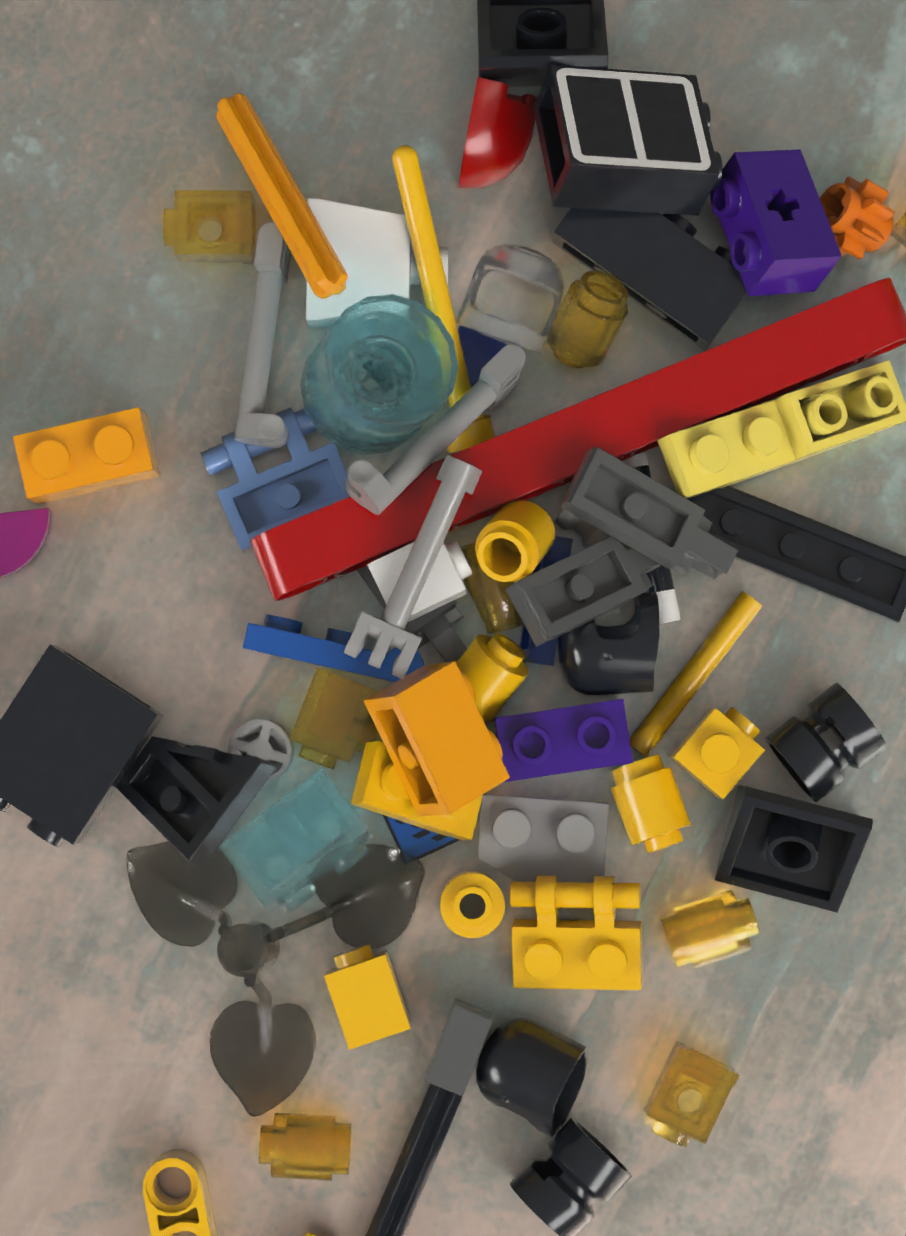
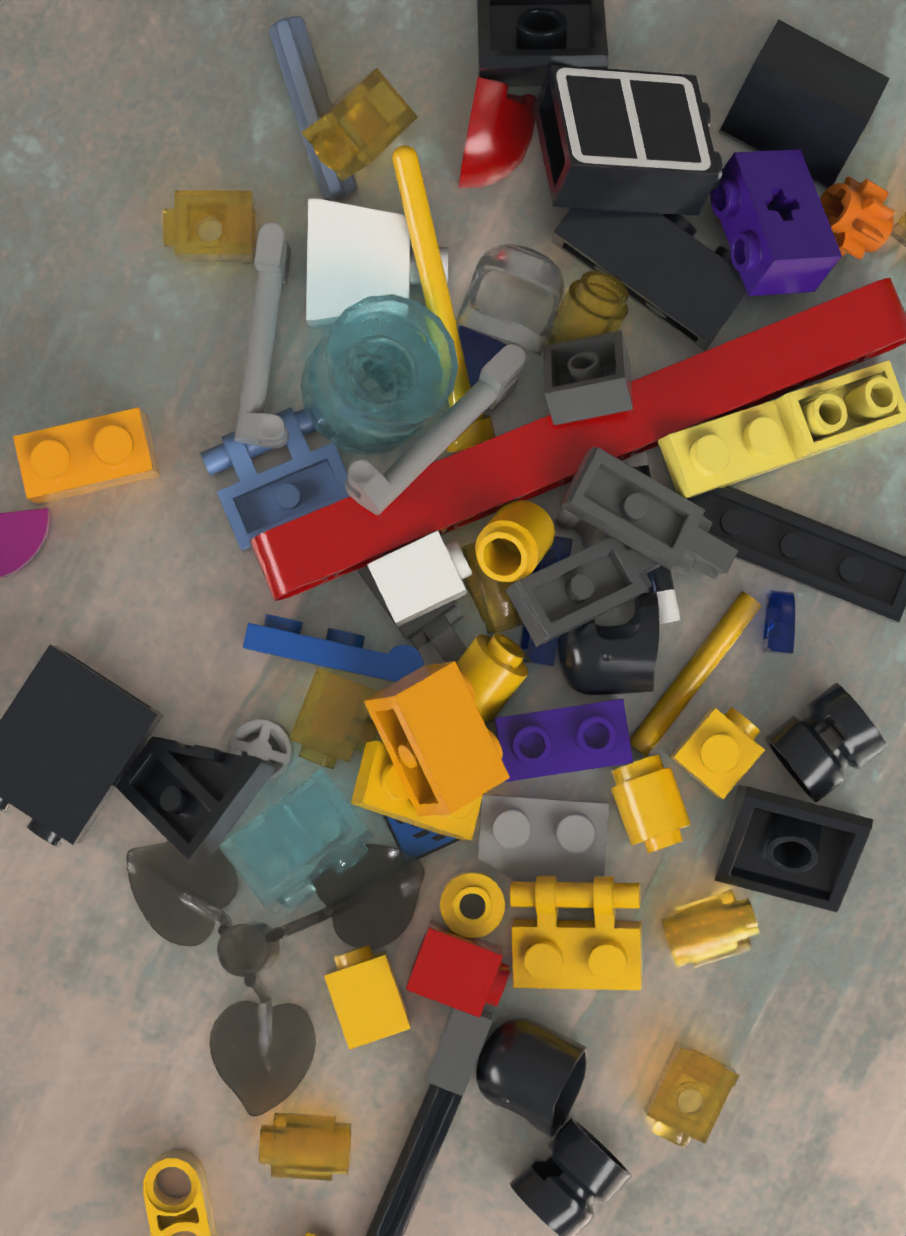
(281, 196): light orange axle -> none
(307, 95): none -> sand blue axle
(359, 125): none -> clear yellow brick
(455, 480): light grey hinge -> none
(458, 970): none -> red brick
(587, 377): none -> dark grey piece
(779, 623): none -> clear blue tile
(804, 100): none -> black slope

